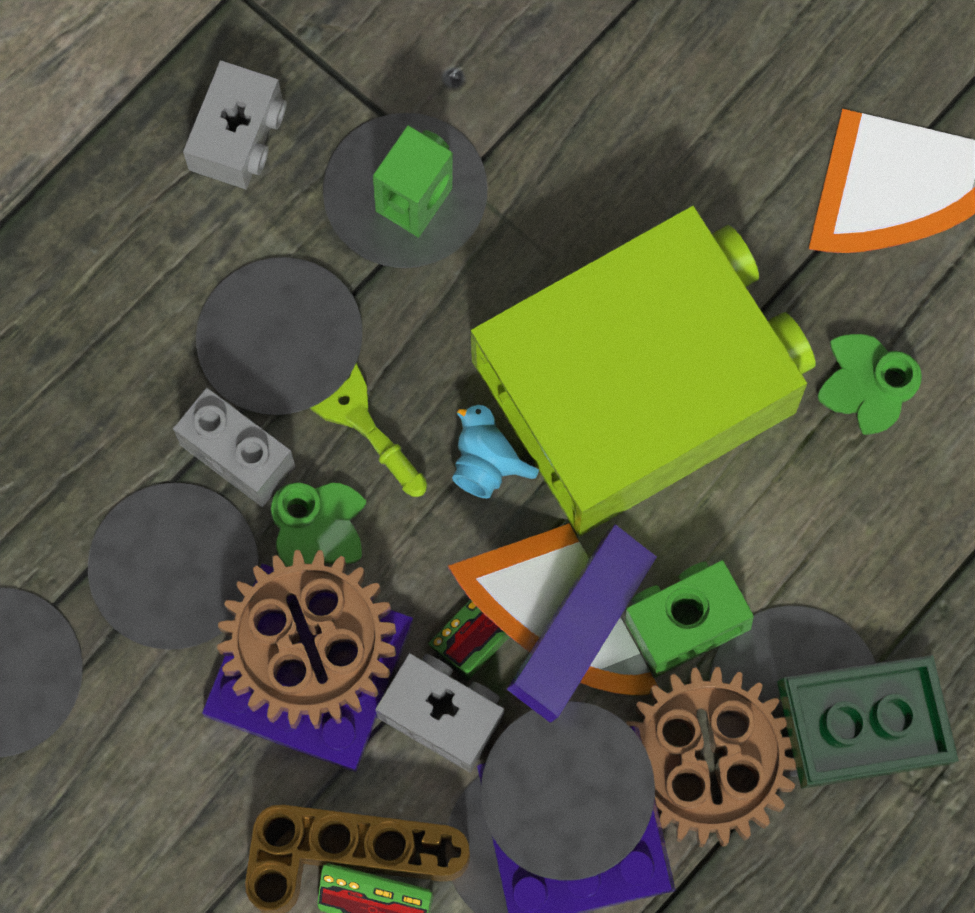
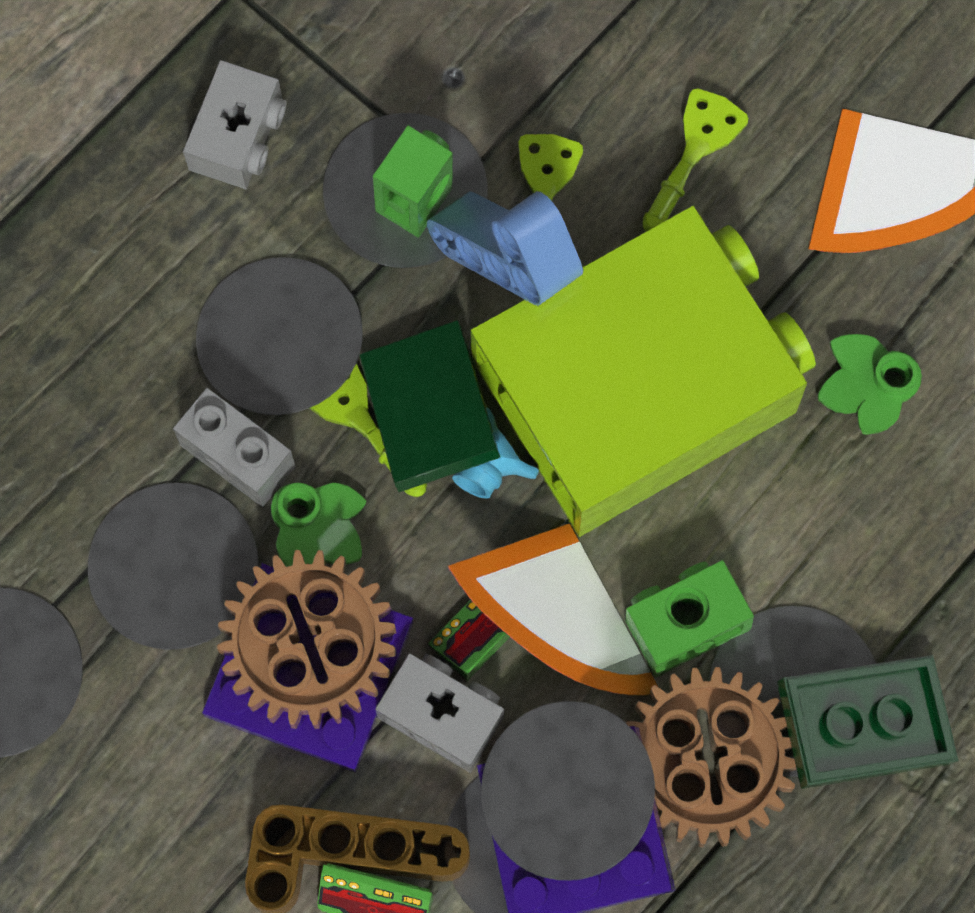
(429, 406): none -> dark green tile
(515, 248): none -> medium blue beam
(549, 155): none -> lime piece
(582, 624): dark purple tile -> none
(697, 146): none -> lime piece

